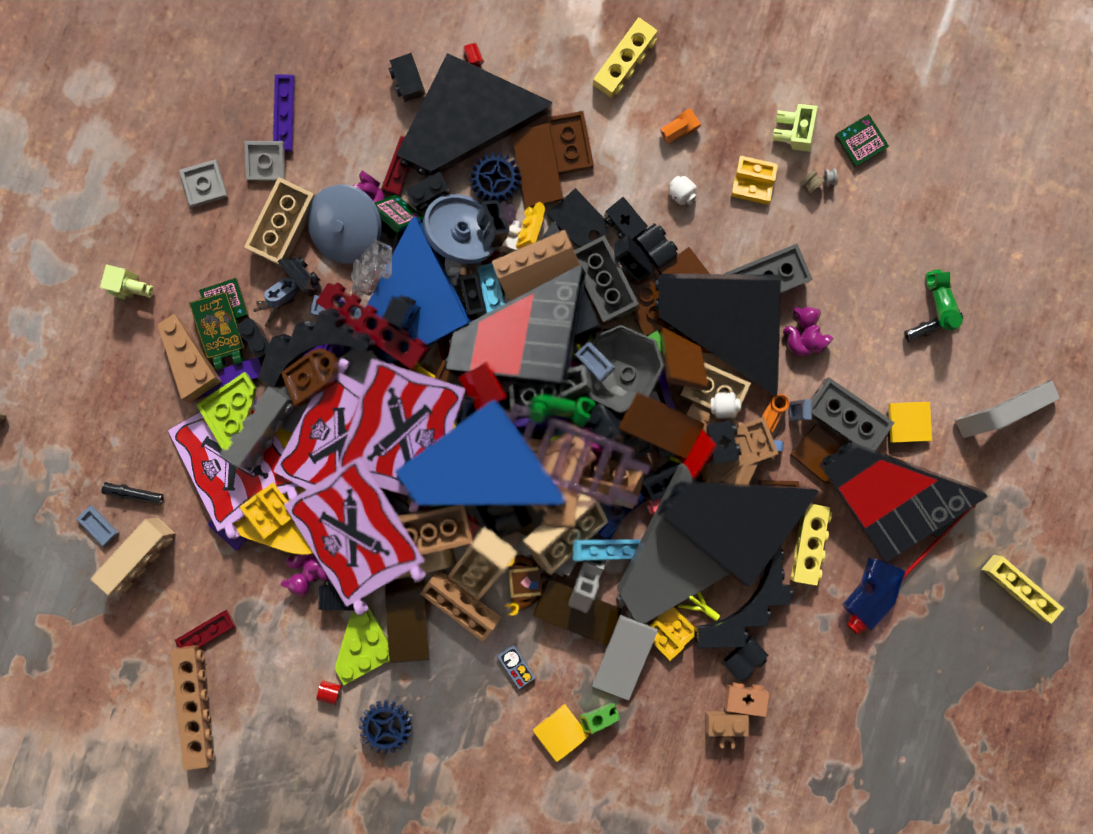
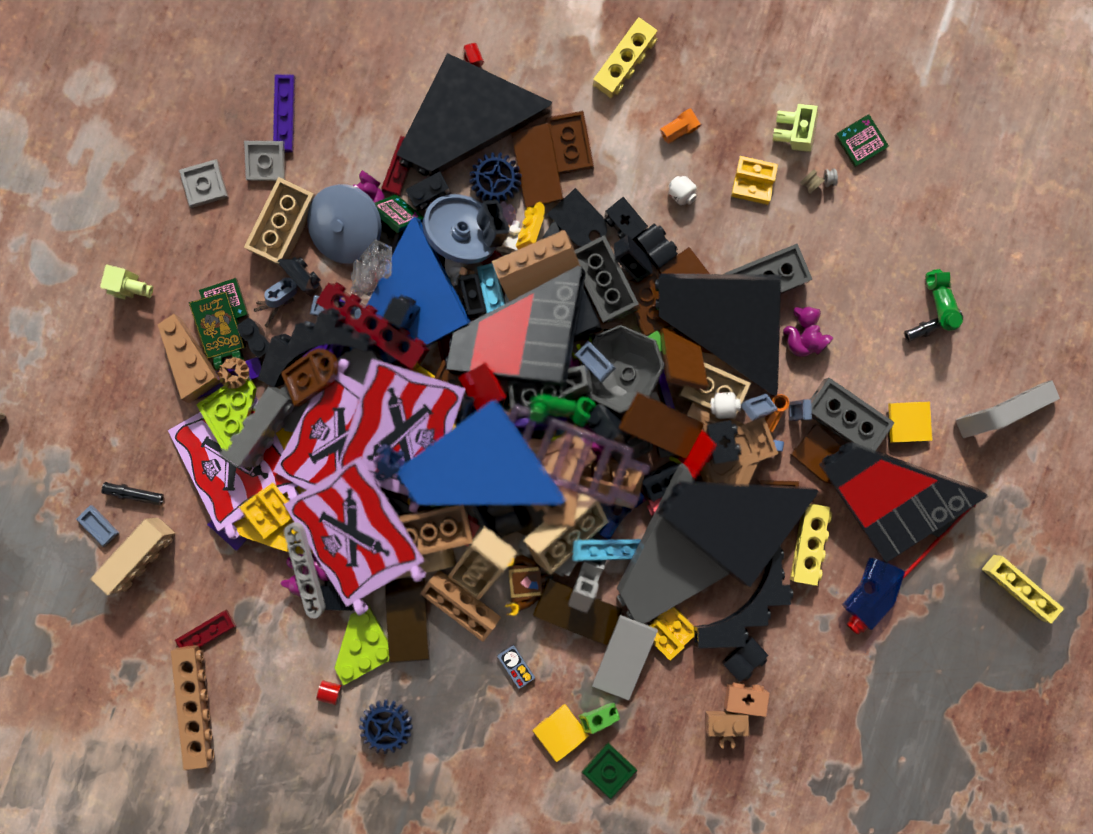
(234, 381): none -> medium nougat gear
(306, 560): none -> light grey beam
(387, 463): none -> dark blue piece
(407, 77): black brick -> none
(609, 770): none -> dark green tile
(702, 607): neon yellow plant -> none
(759, 407): none -> sand blue tile

